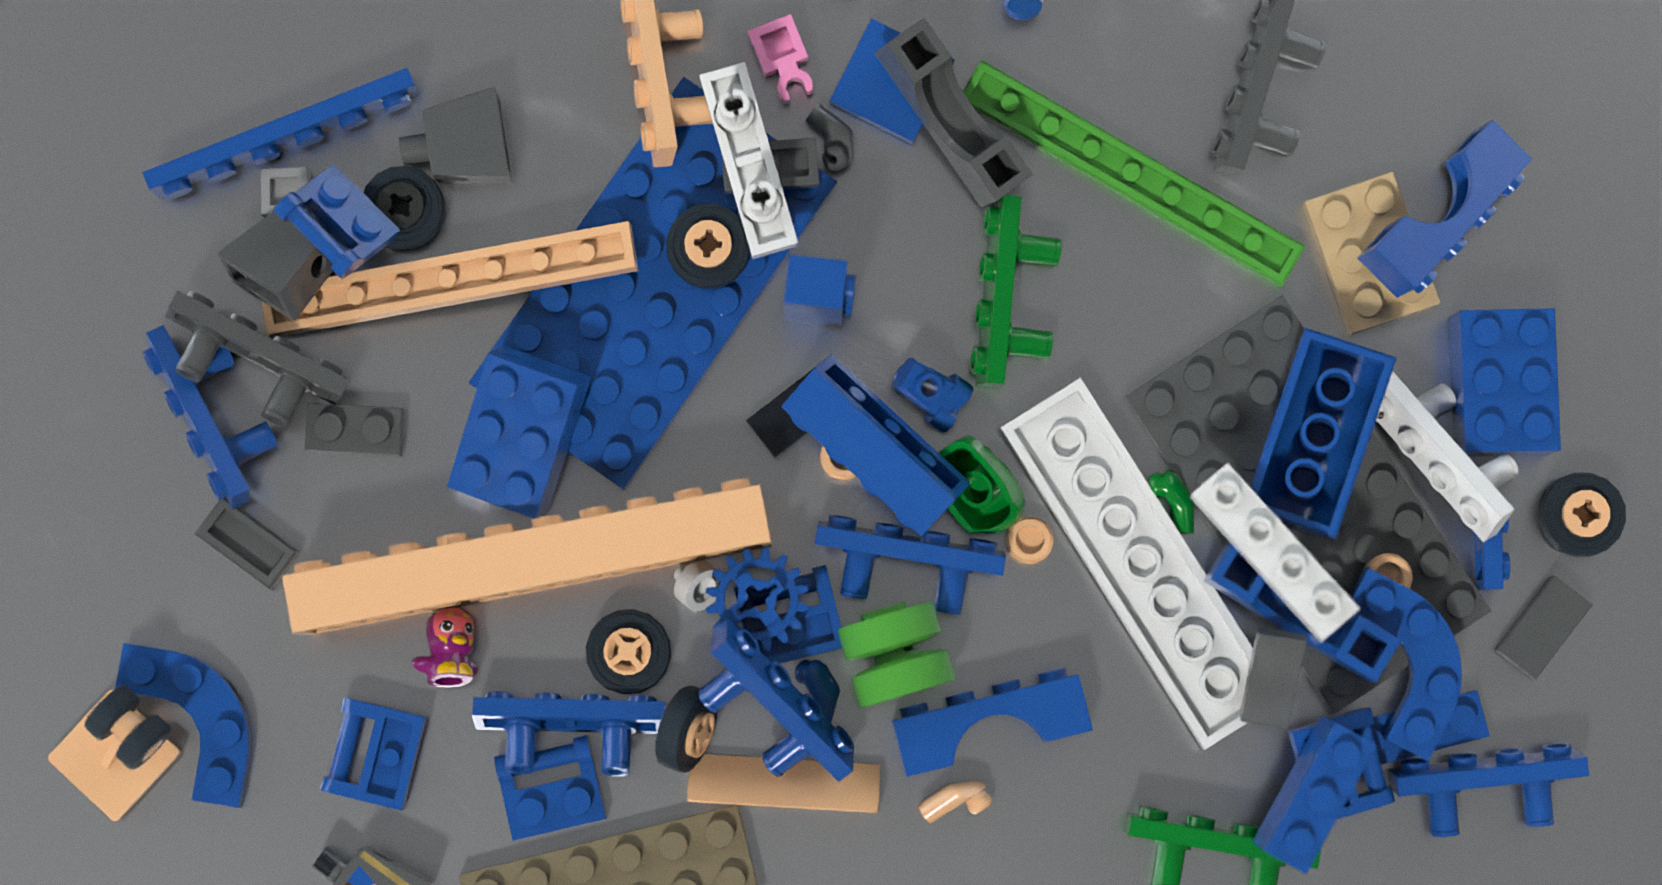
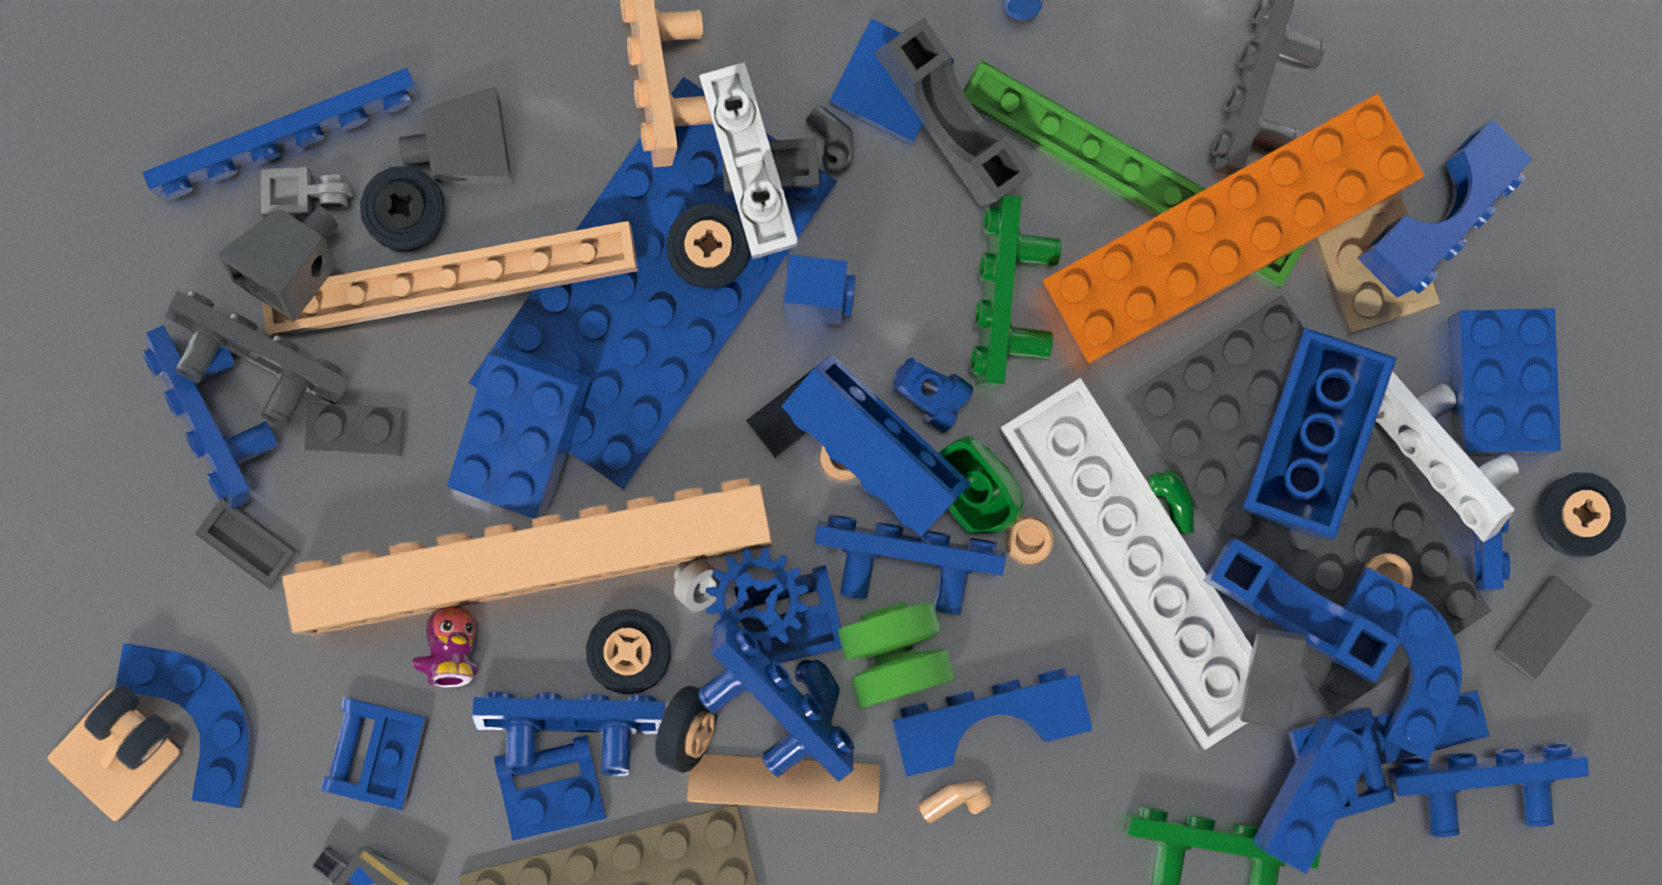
(345, 213): blue plate -> none
(780, 51): bright pink plate -> none
(1233, 229): none -> orange brick
(1274, 553): white plate -> none

